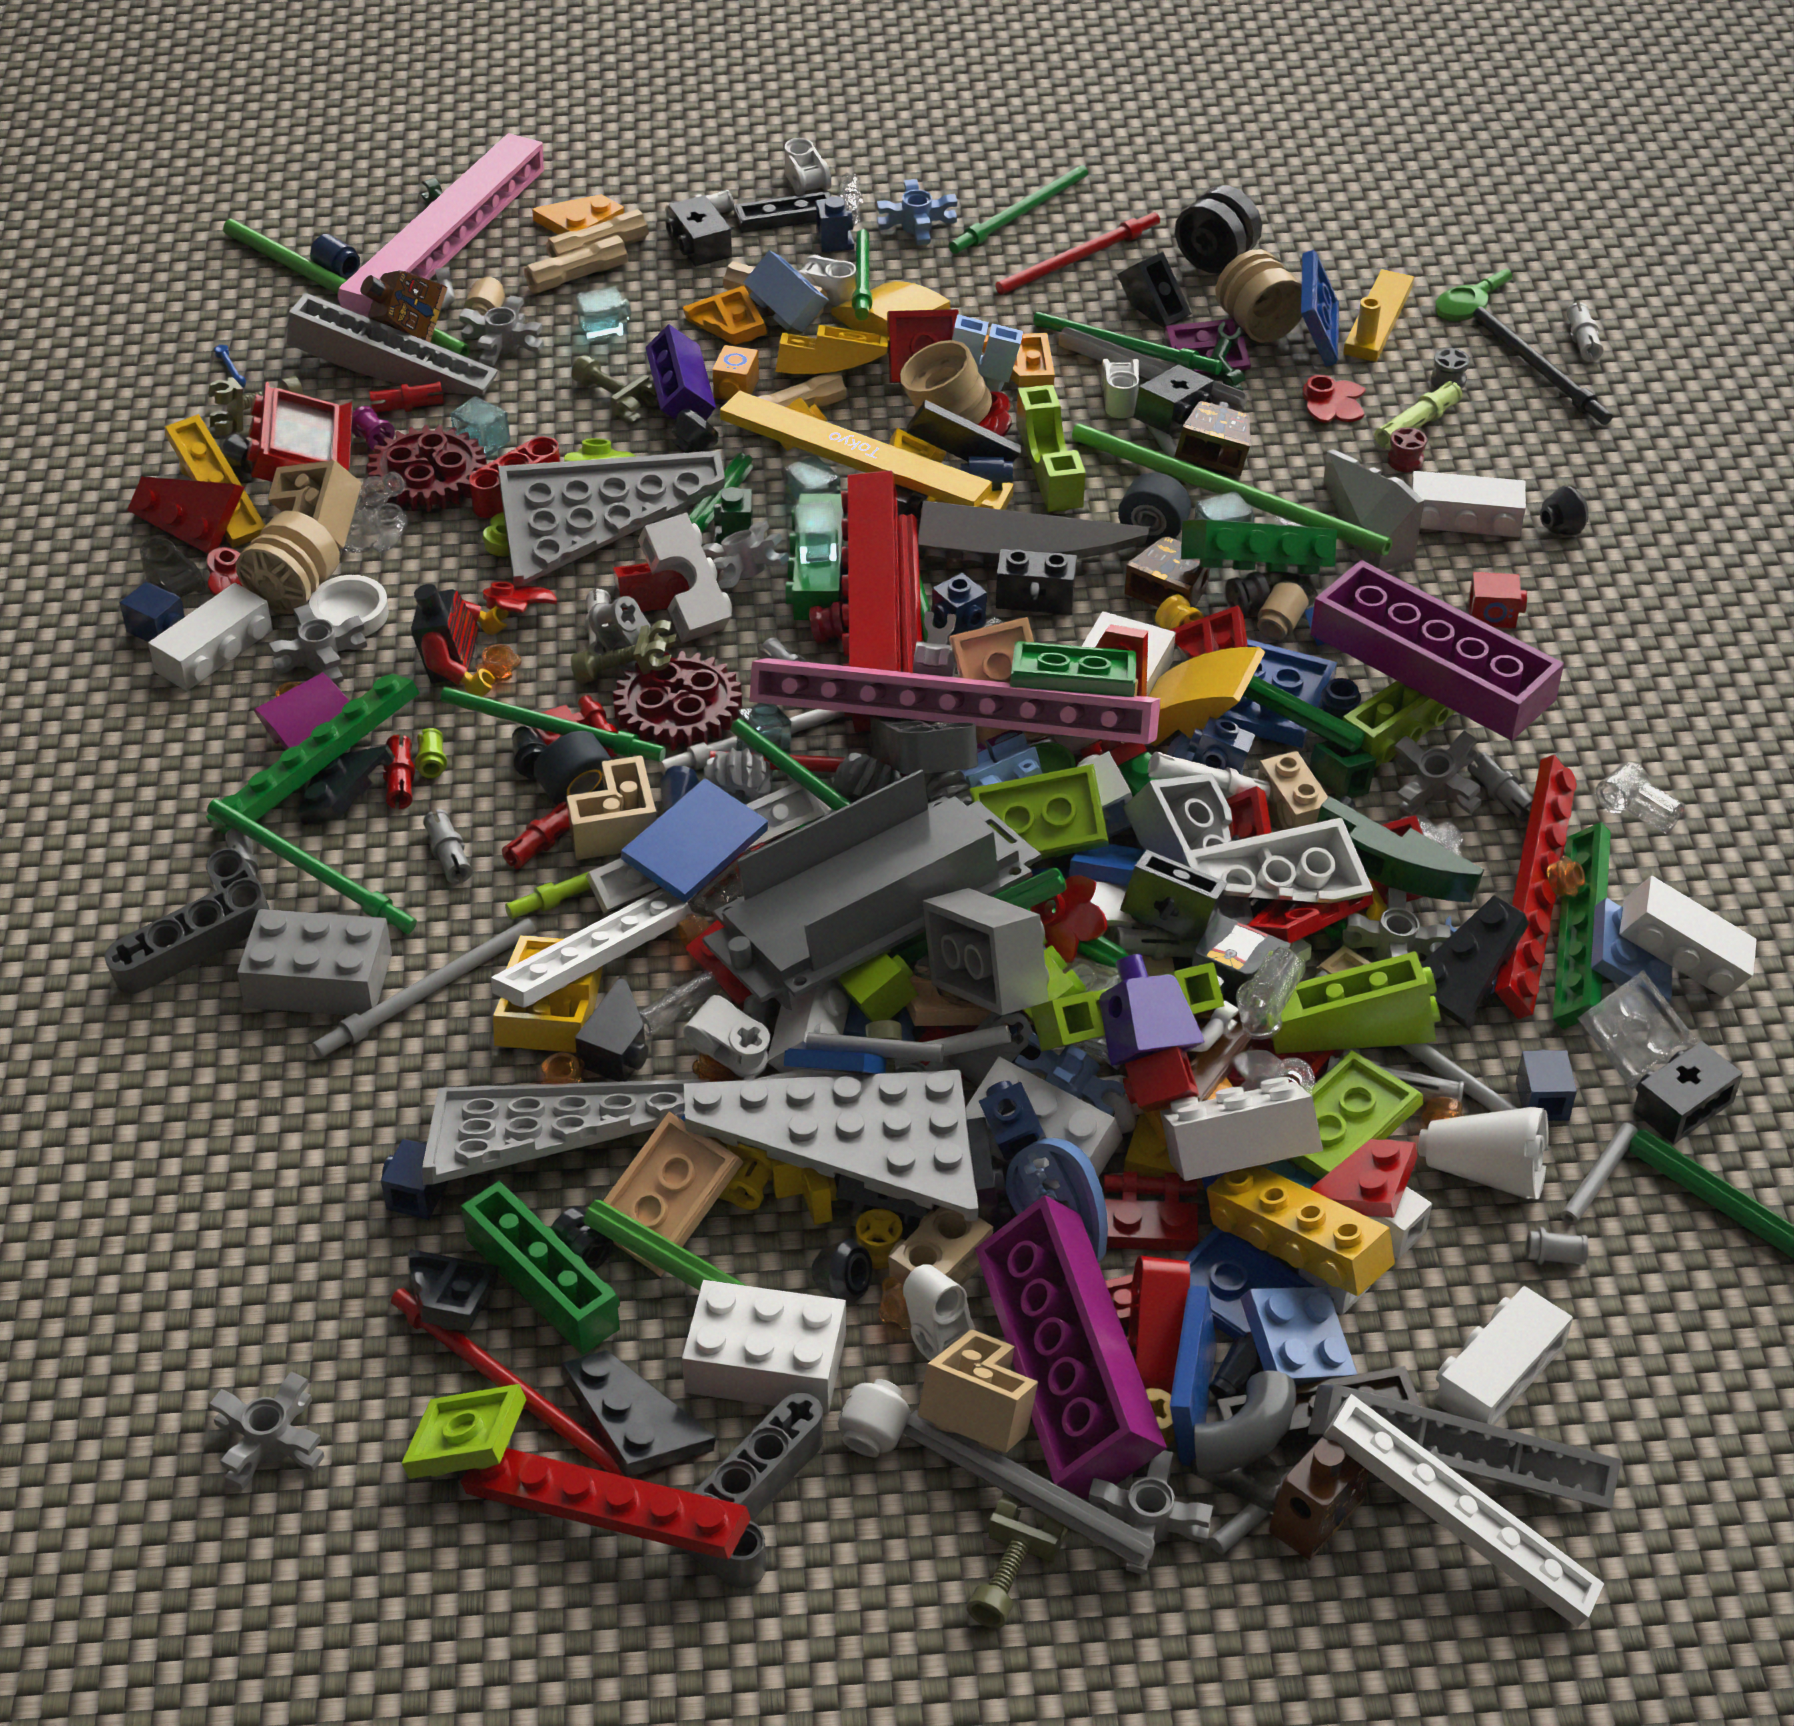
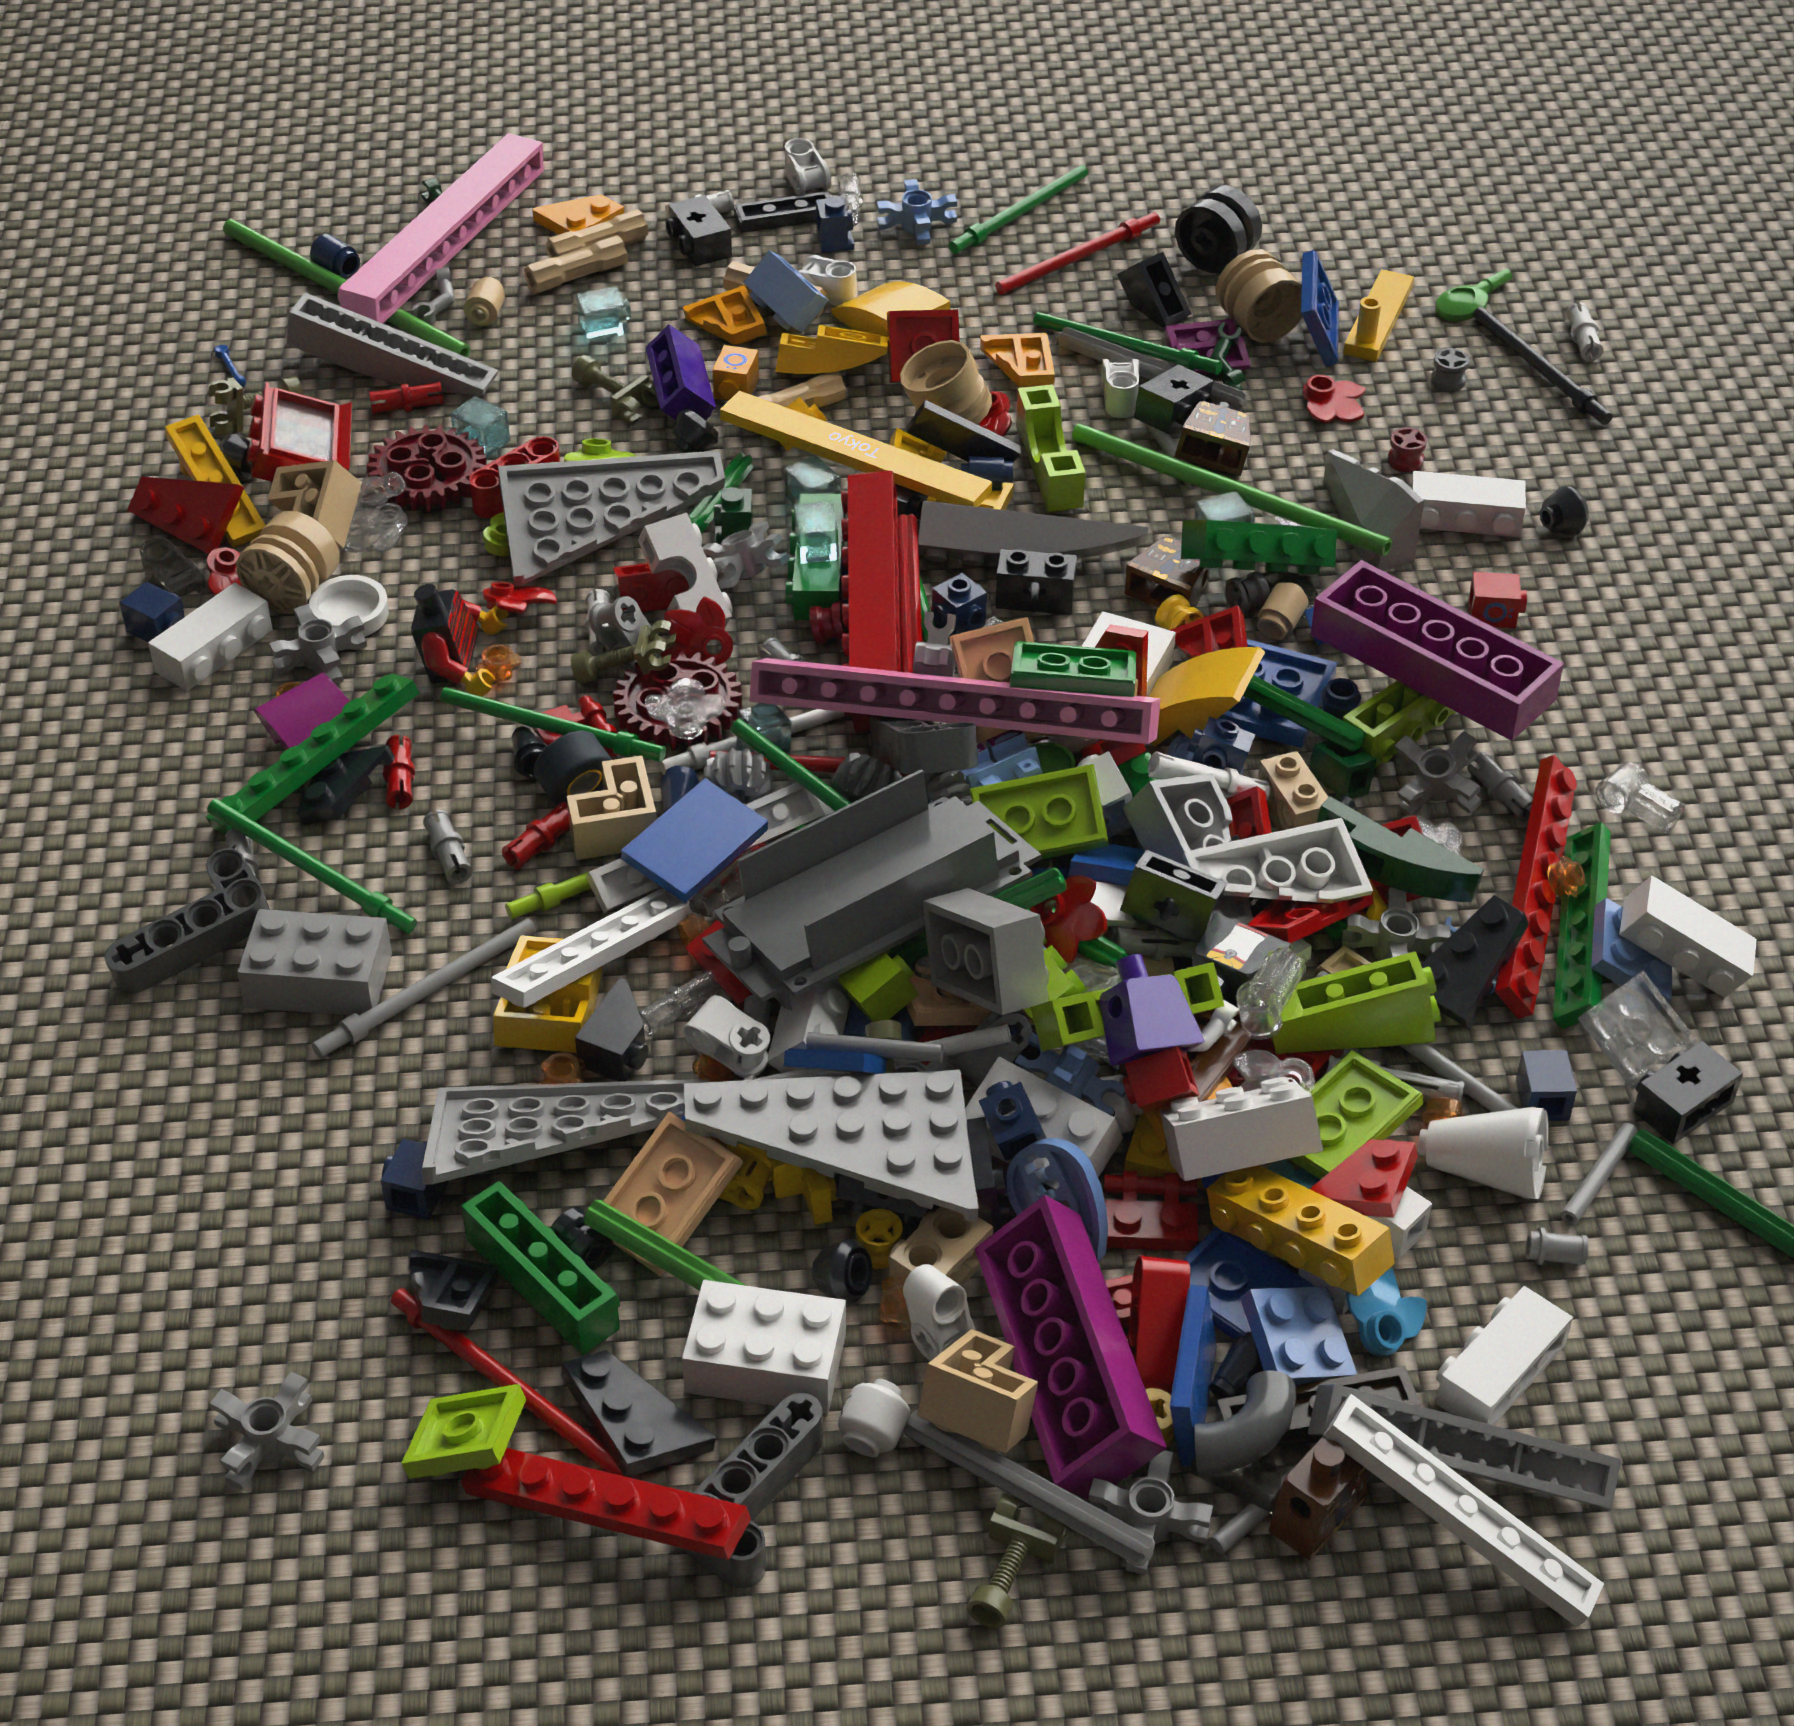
(371, 427): magenta bush -> none
(405, 302): reddish brown torso -> none
(430, 759): lime pin -> none
(501, 330): light grey pin -> none
(685, 707): none -> clear plate
(697, 628): none -> red plate
(862, 297): green bar -> none
(999, 352): light blue hips -> none
(1156, 503): black wheel -> none
(1385, 1311): none -> dark azure plate
(1428, 408): yellowish green pin -> none

